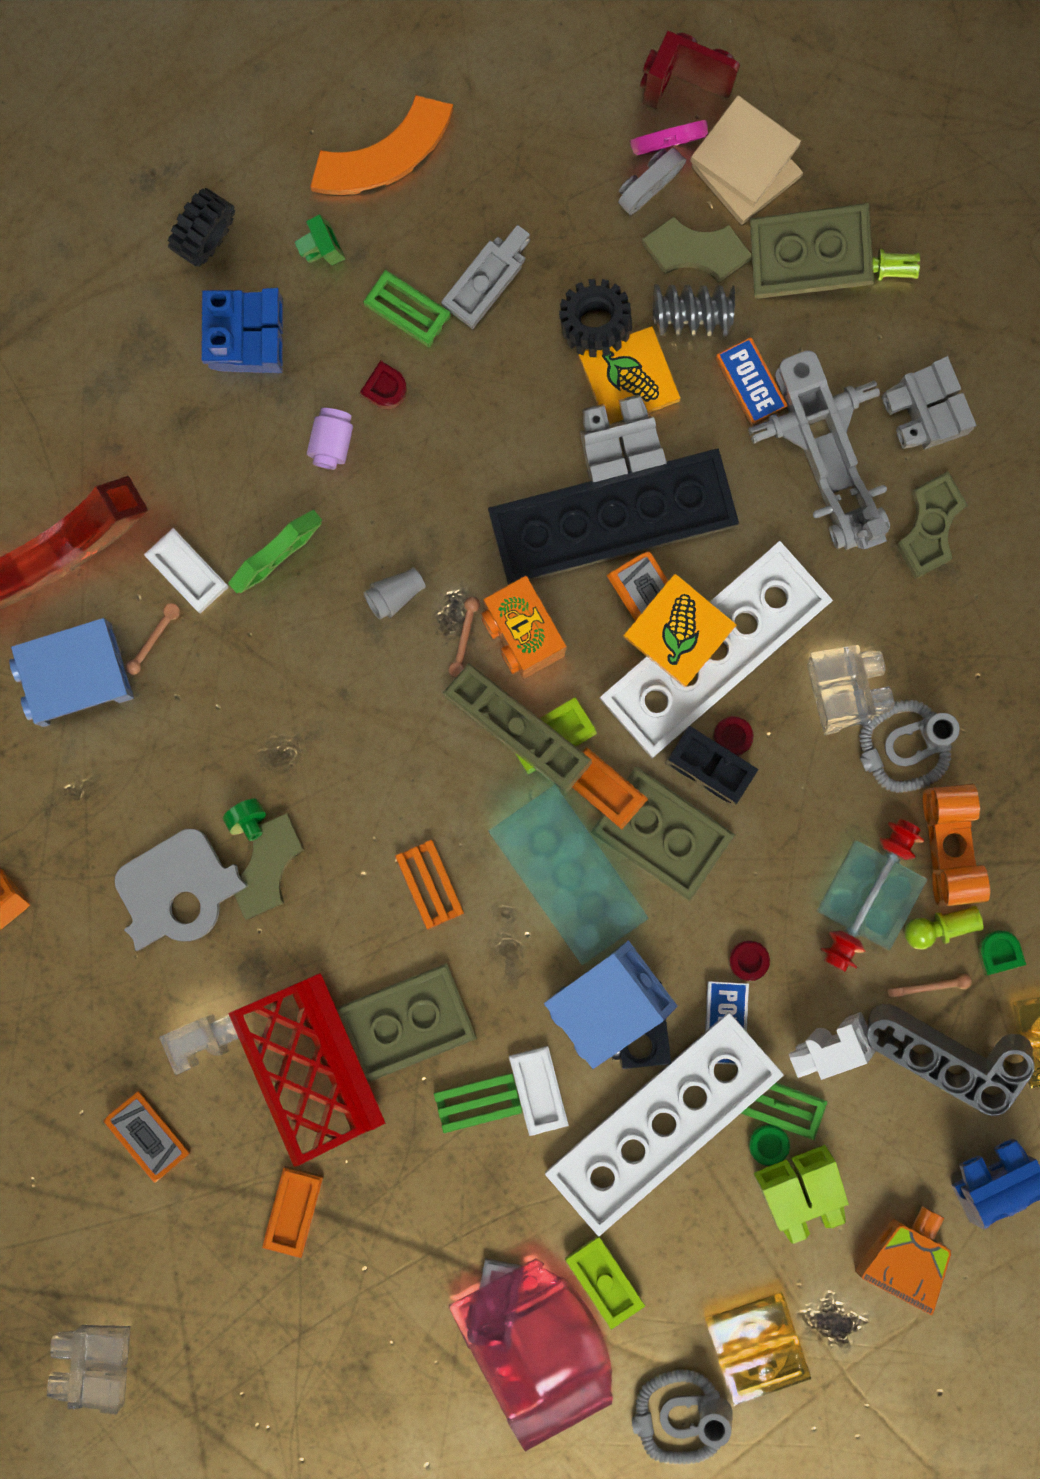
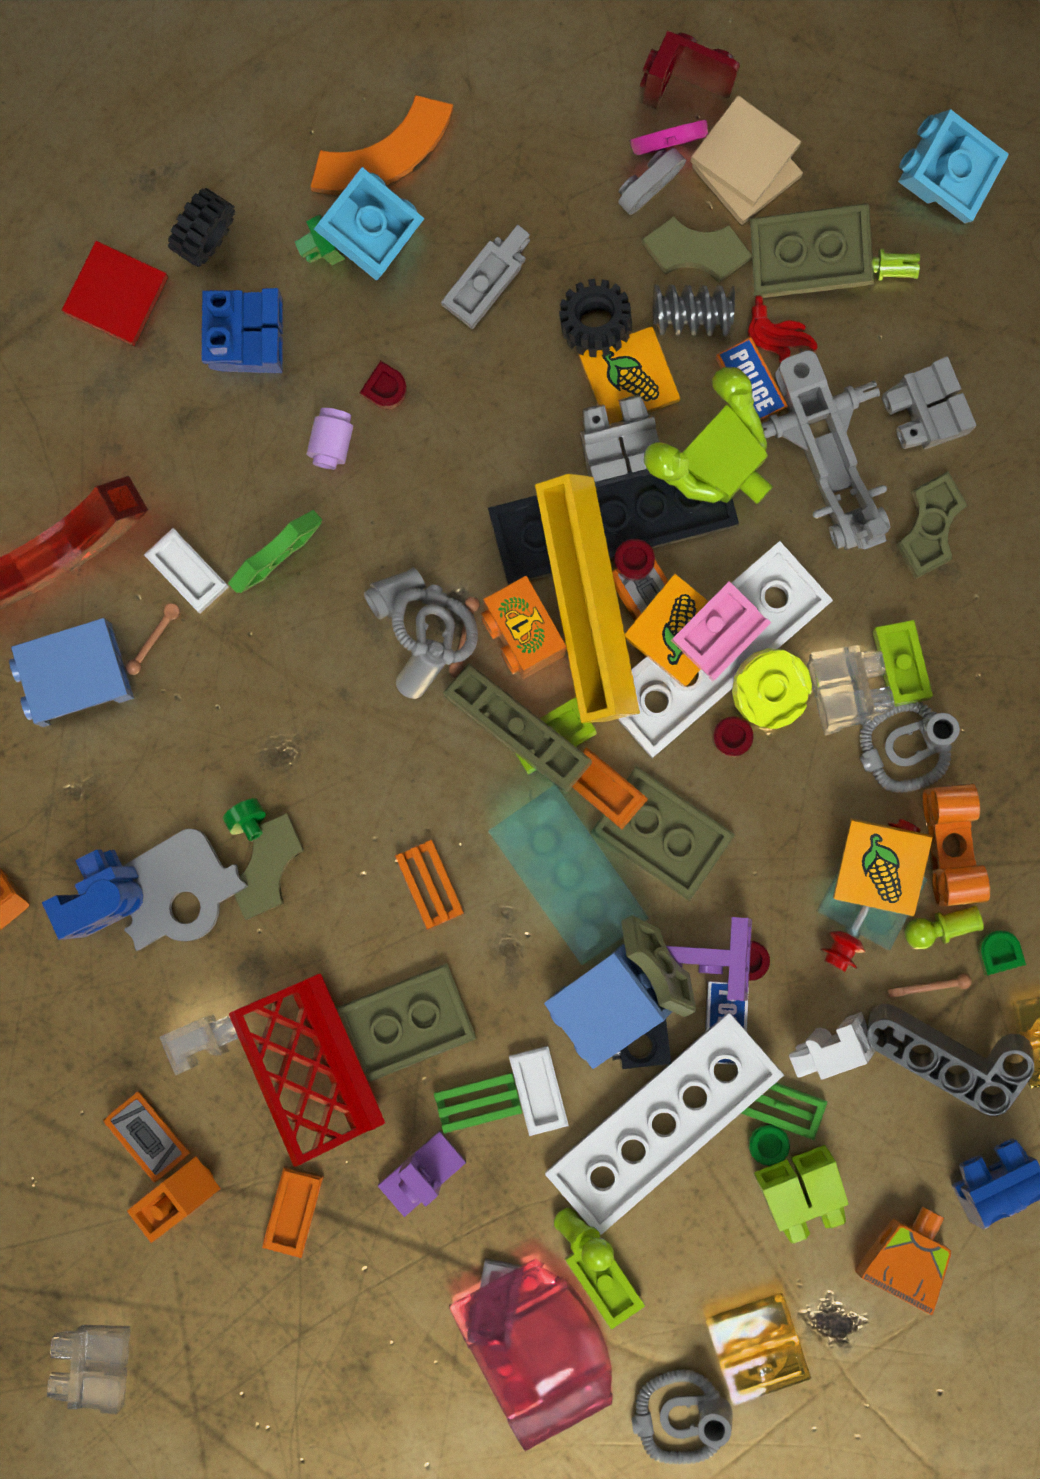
(101, 900): none -> blue hips
(115, 293): none -> red tile
(174, 1199): none -> orange slope
(369, 223): none -> medium azure plate
(422, 1174): none -> medium lavender bracket
(429, 655): none -> light grey piece
(433, 326): bright green tile -> none
(585, 1240): none -> lime pin
(587, 598): none -> yellow brick
(634, 559): none -> dark red tile
(670, 981): none -> olive tile
(711, 766): black brick -> none
(713, 960): none -> medium lavender bracket
(720, 631): none -> bright pink plate
(723, 454): none -> lime torso
(771, 688): none -> neon yellow tile
(777, 337): none -> red piece
(882, 867): none -> light orange tile
(903, 662): none -> lime plate
(952, 165): none -> medium azure plate

